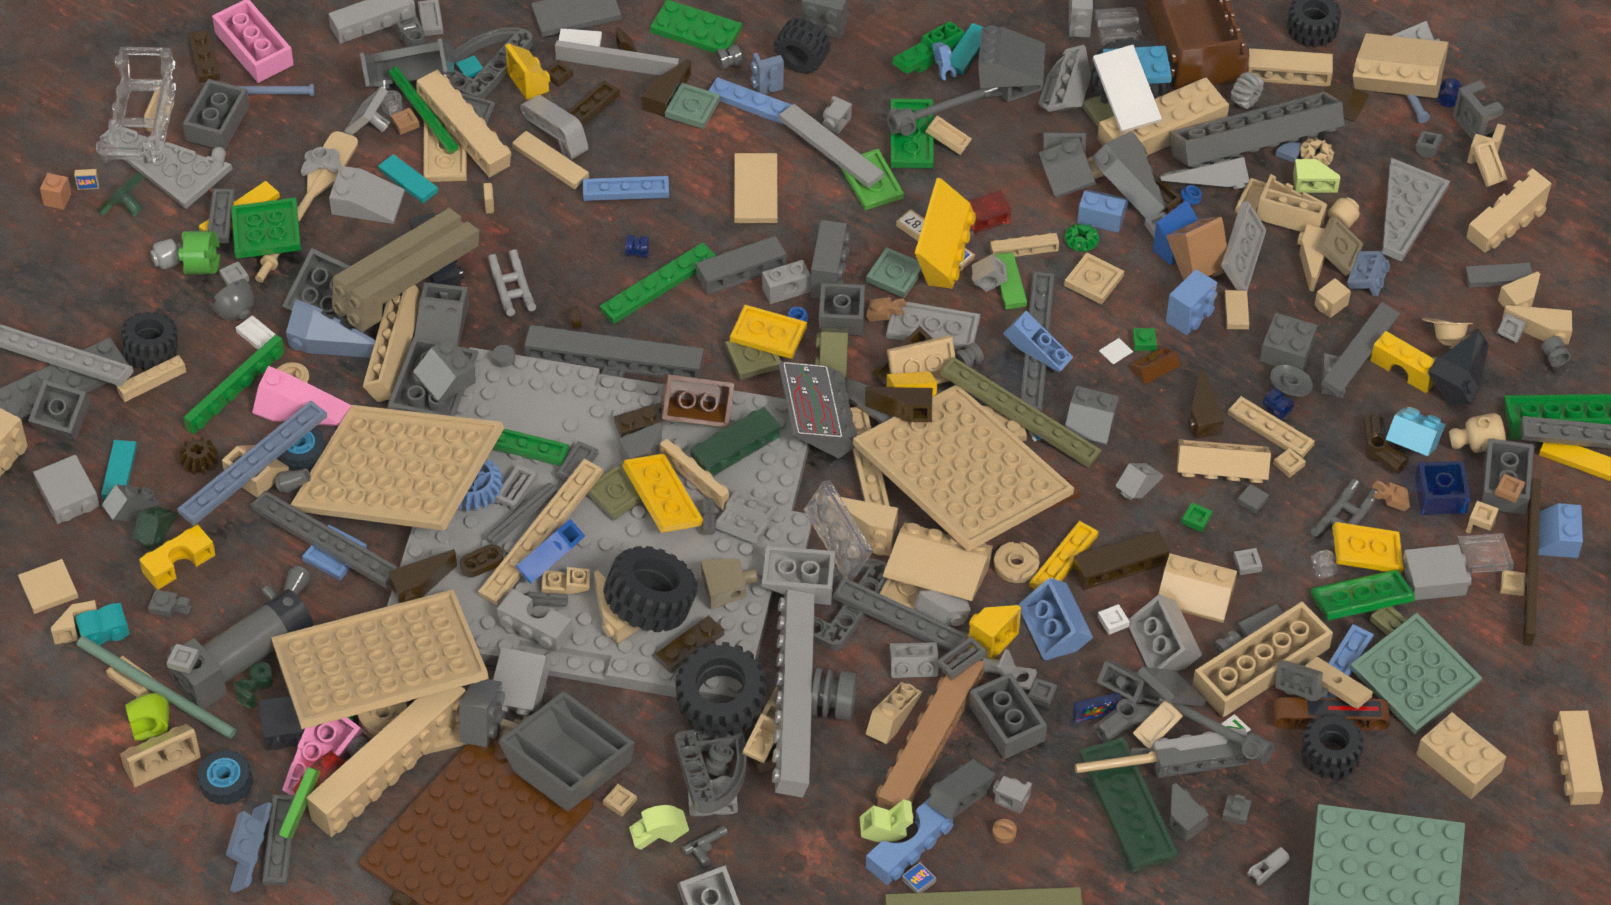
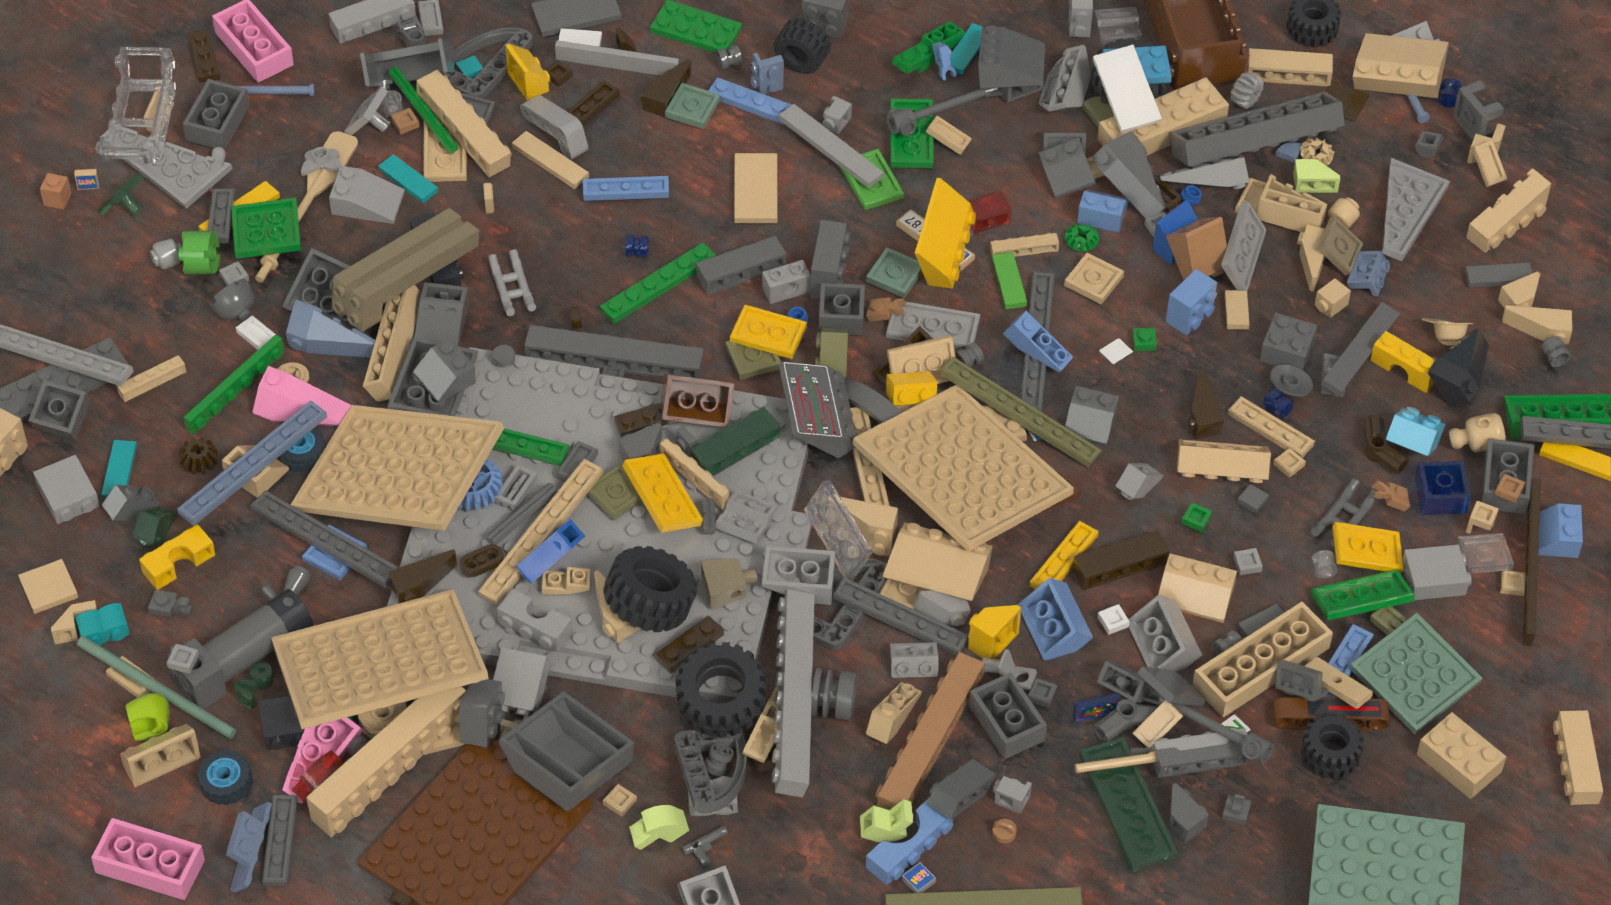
(148, 859): none -> bright pink brick
(149, 339): black tyre -> none
(290, 480): dark grey cone -> none
(299, 802): bright green tile -> none
(553, 599): dark grey piece -> none
(685, 440): none -> dark grey plate
(901, 402): dark brown slope -> none
(949, 669): dark grey tile -> none
(989, 272): light grey brick -> none
(1012, 572): tan tile -> none
(1155, 364): reddish brown slope -> none
(1269, 864): light grey bar -> none
(1512, 327): light grey tile -> none

